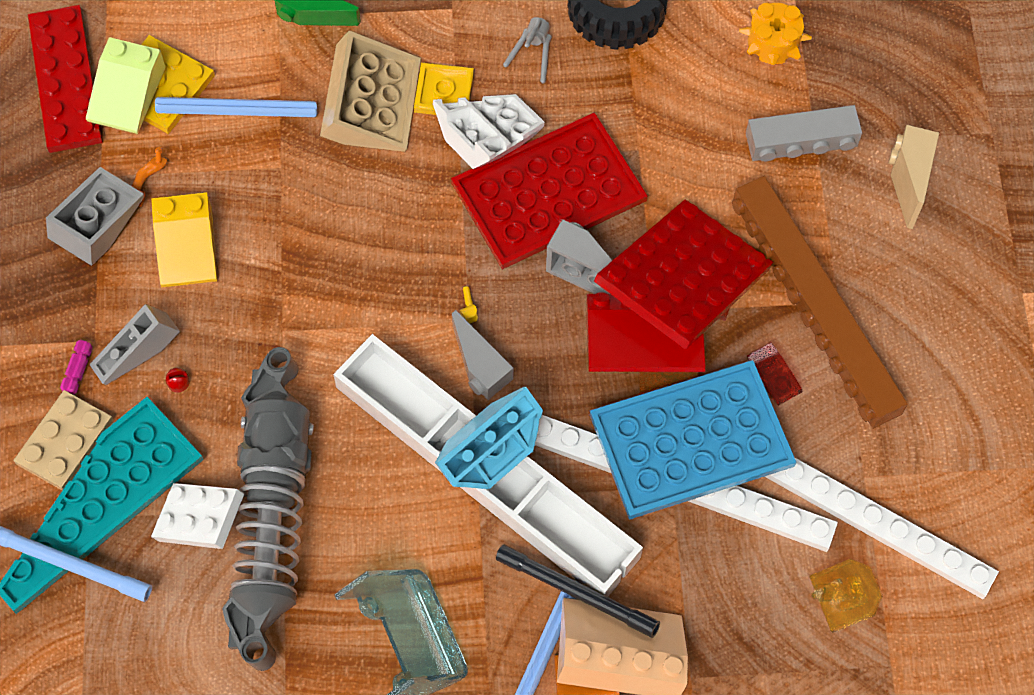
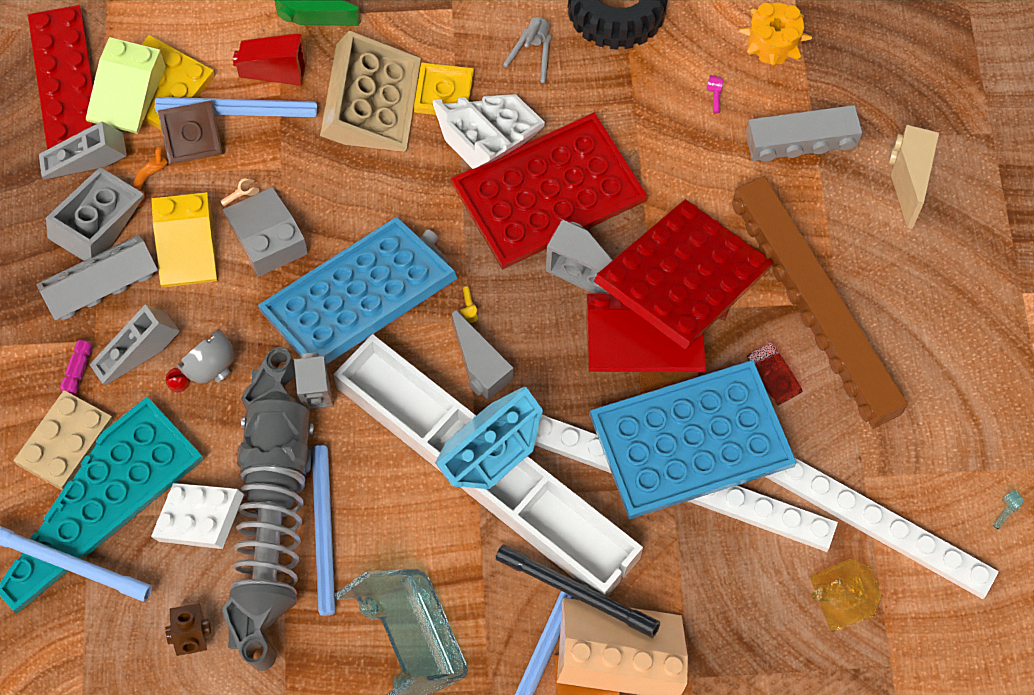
(84, 152): none -> light grey slope
(97, 277): none -> light grey brick
(189, 635): none -> reddish brown brick
(190, 132): none -> reddish brown tile
(208, 360): none -> light grey cylinder
(242, 190): none -> light nougat hand
(266, 231): none -> light grey slope
(272, 59): none -> red slope
(313, 381): none -> light grey slope
(323, 531): none -> light blue axle
(357, 291): none -> dark azure plate
(430, 239): none -> light grey hand
(715, 85): none -> dark pink hand
(1014, 502): none -> clear light blue hand

